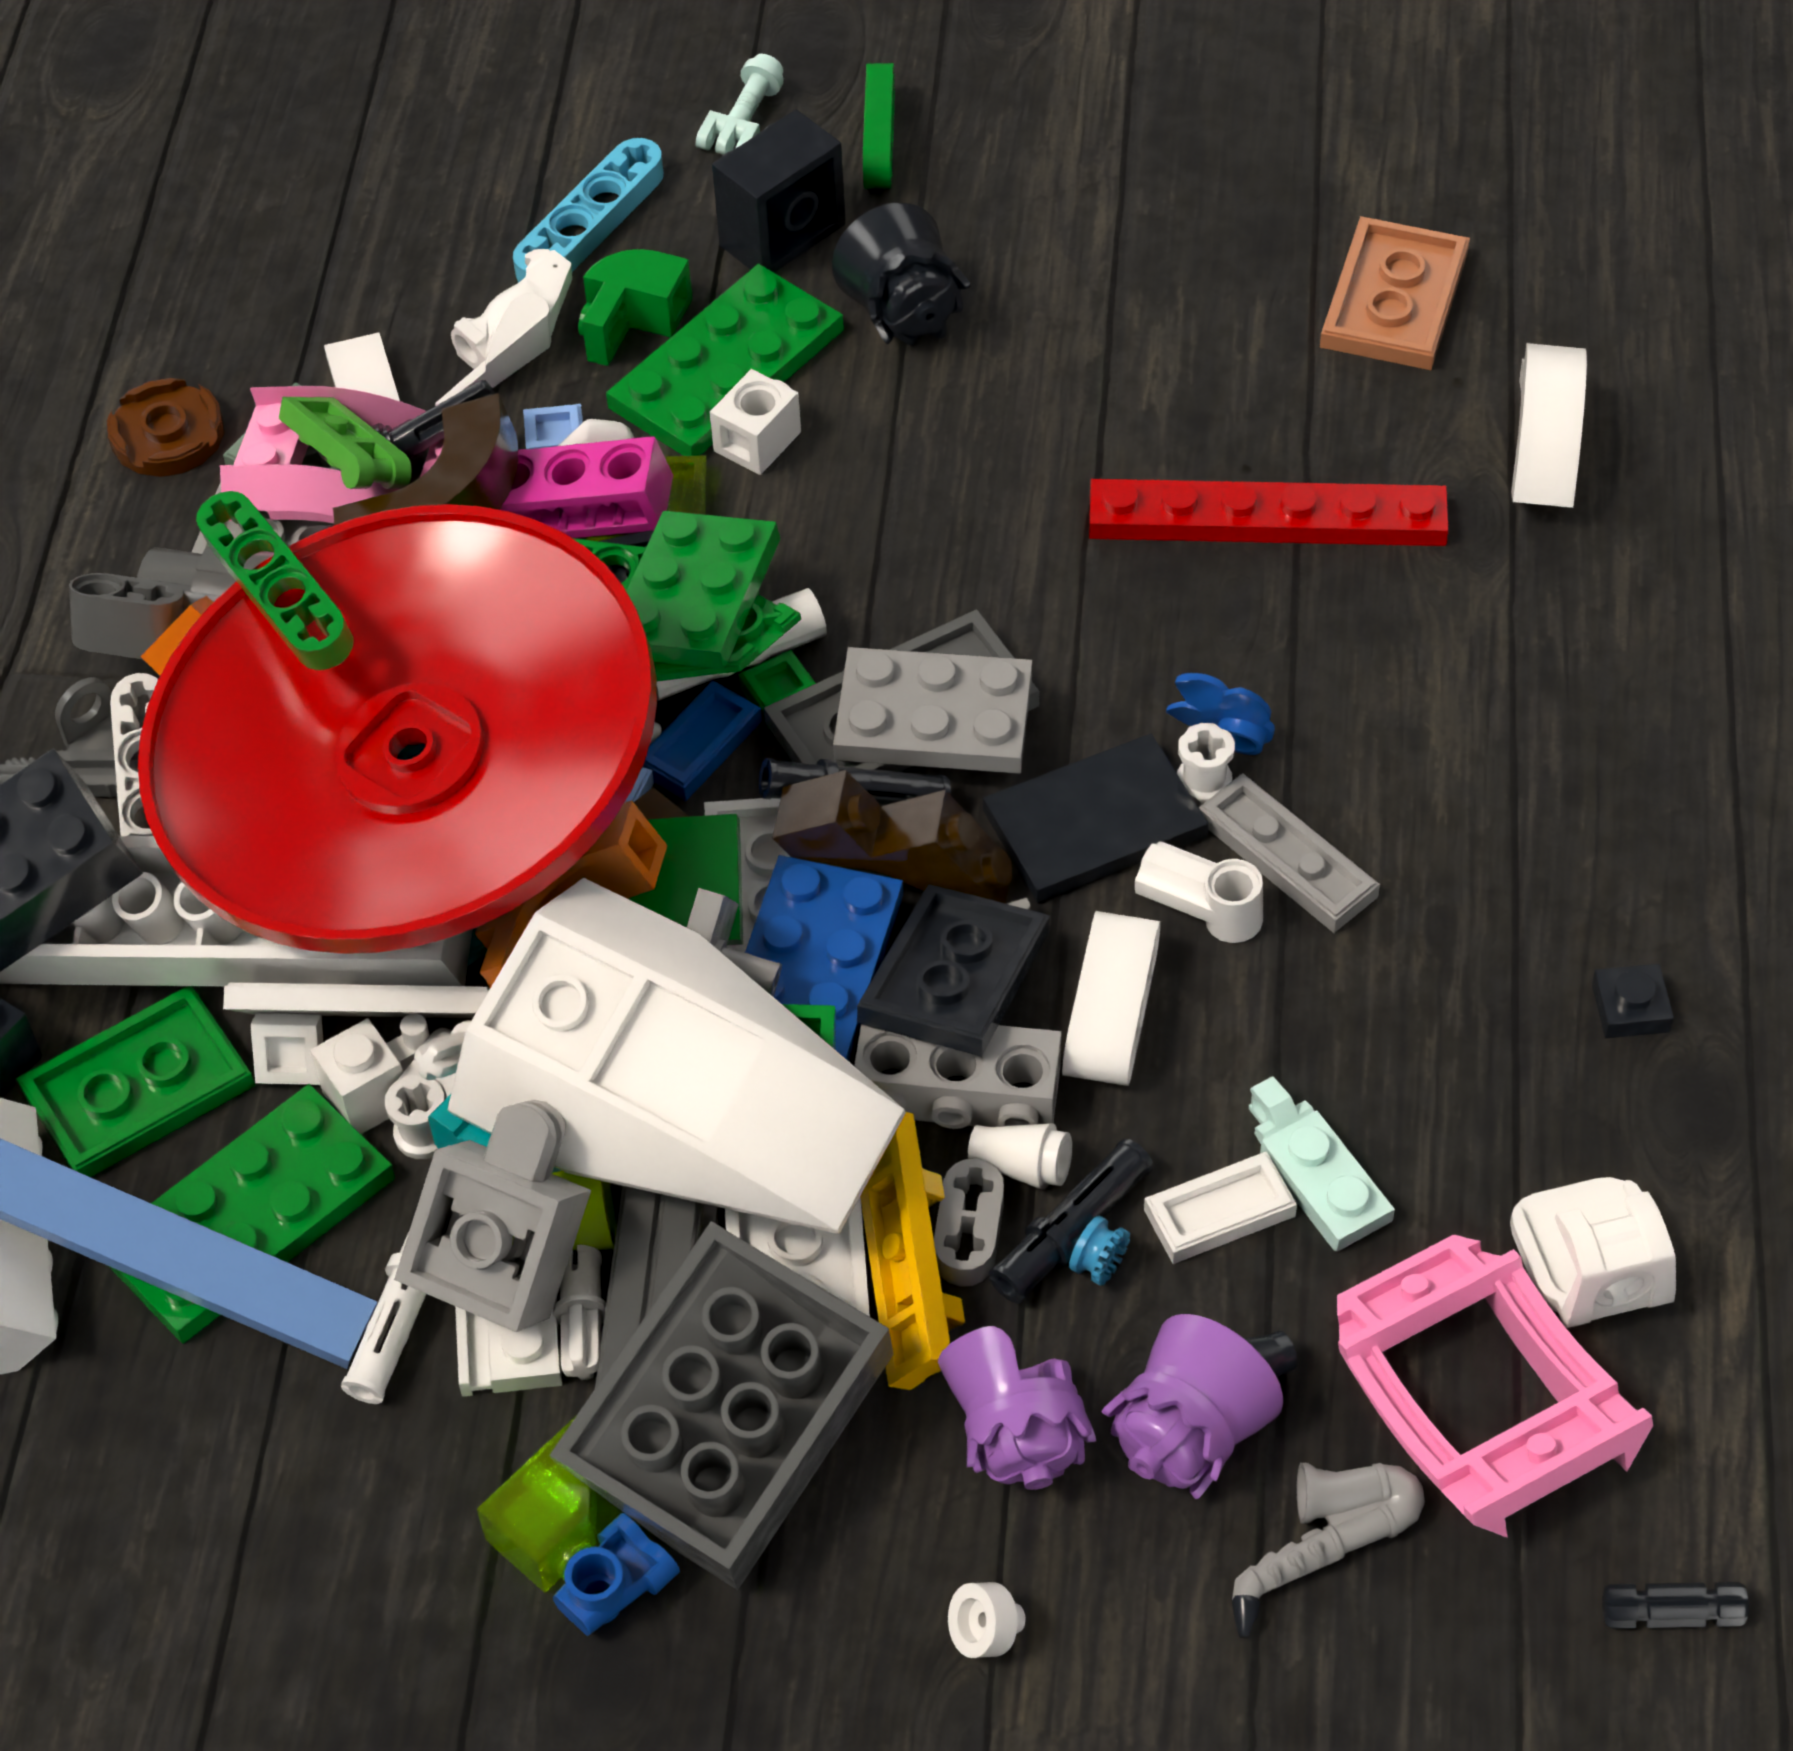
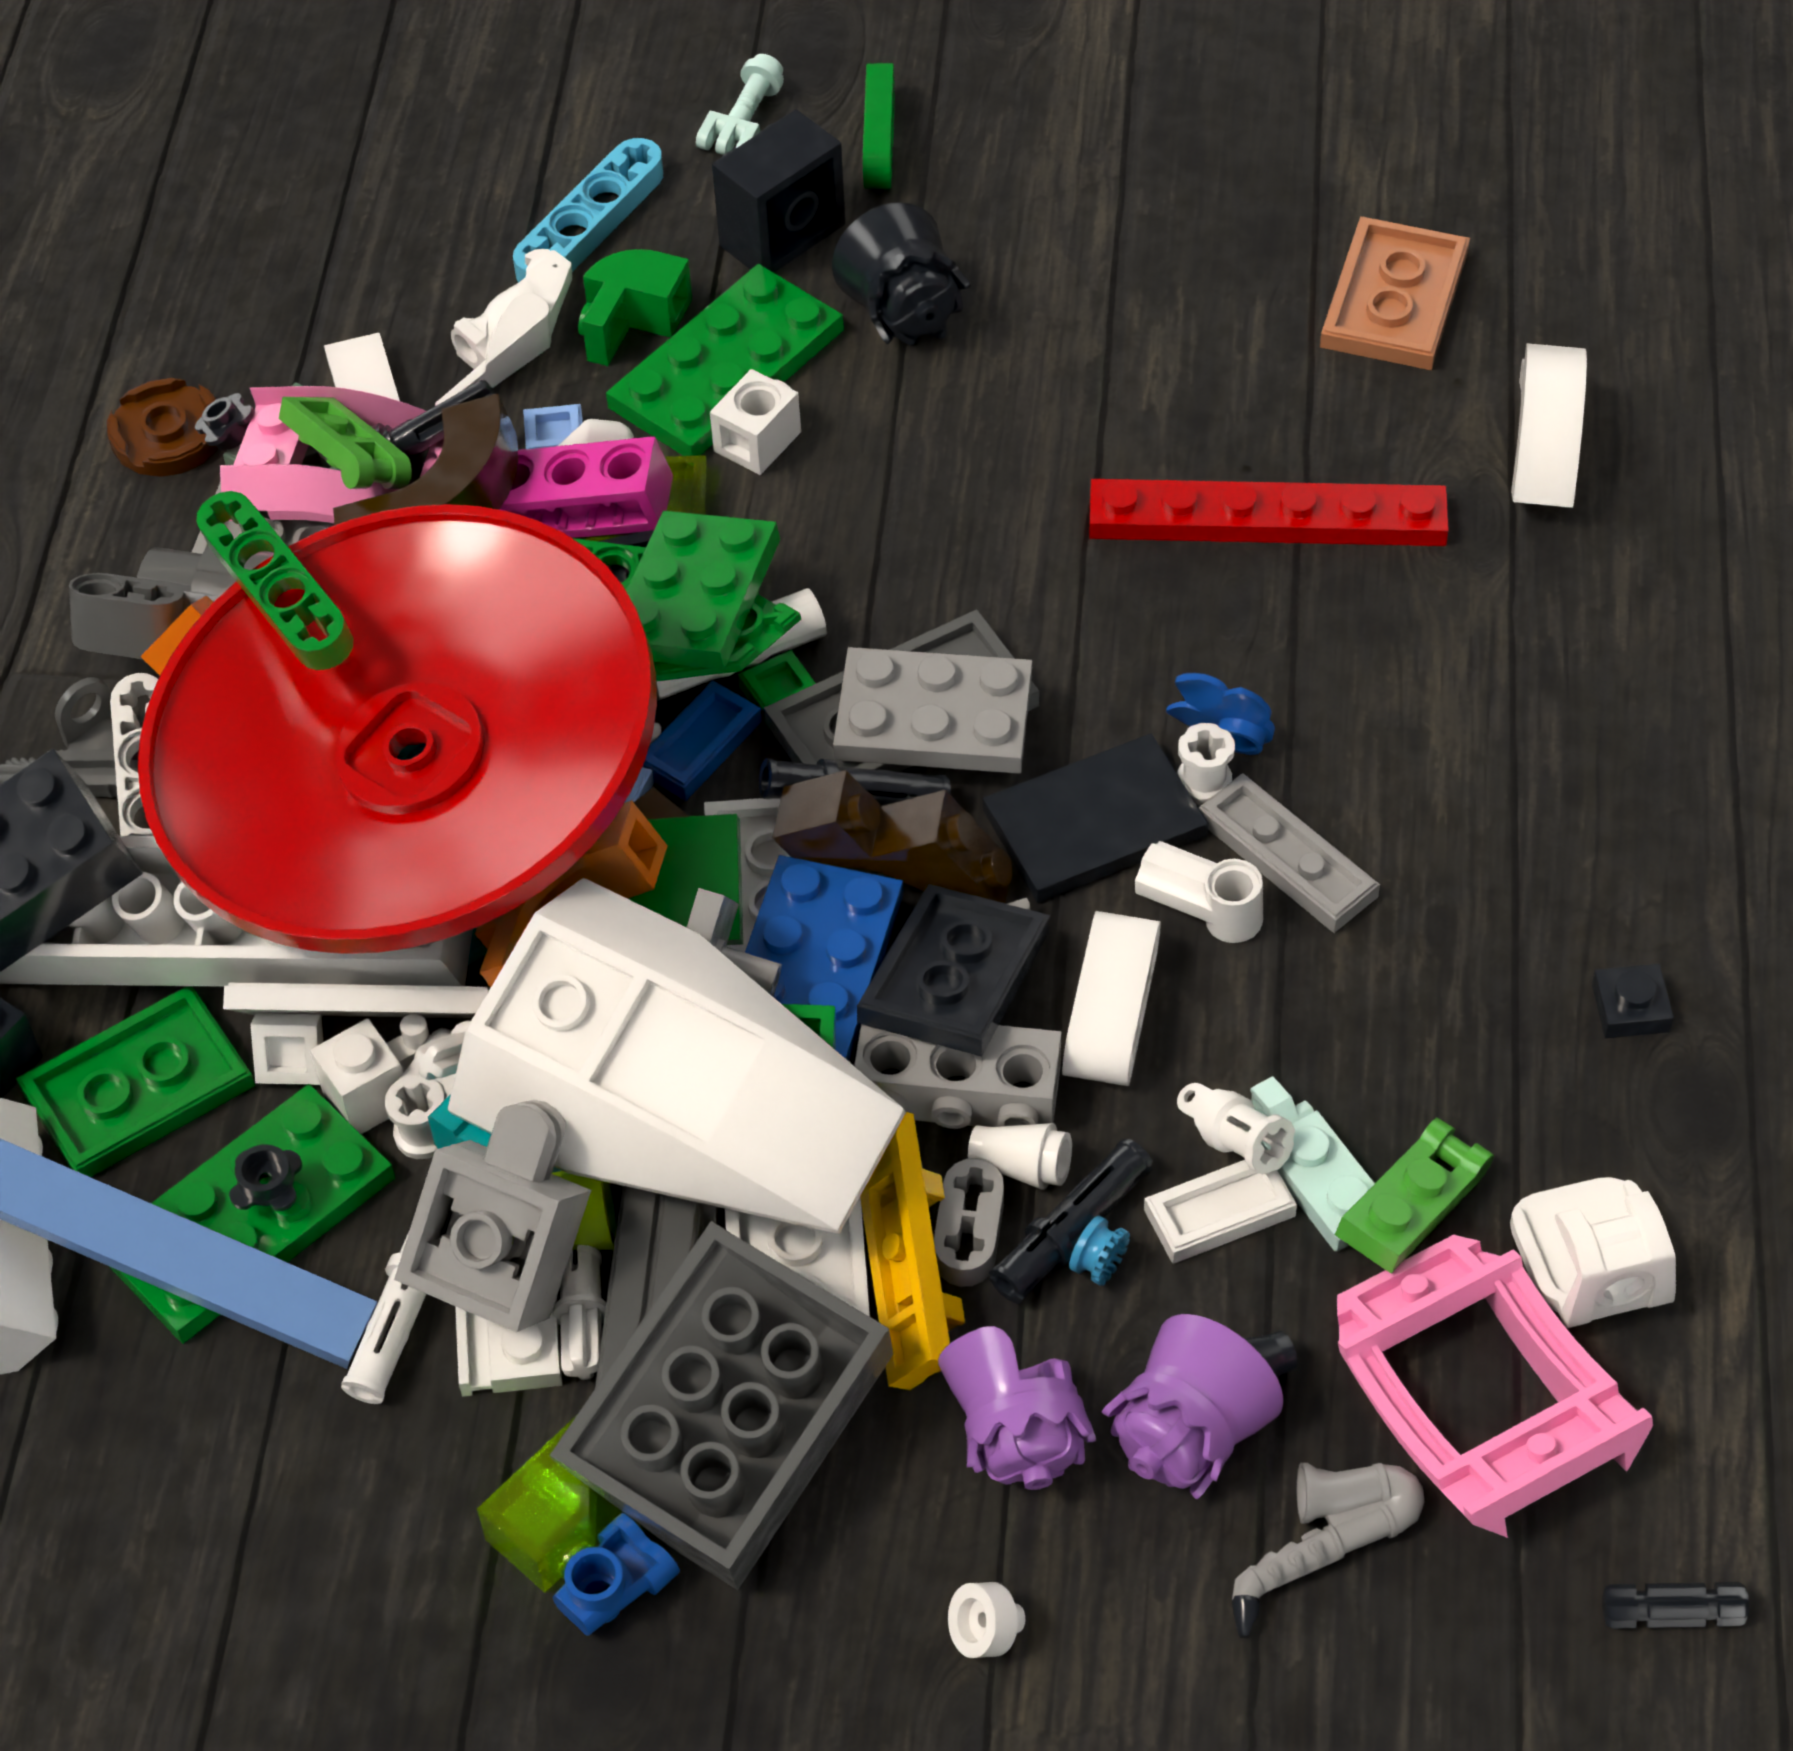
(225, 422): none -> black plate
(260, 1163): none -> black plate
(1232, 1124): none -> white piece
(1413, 1196): none -> bright green plate

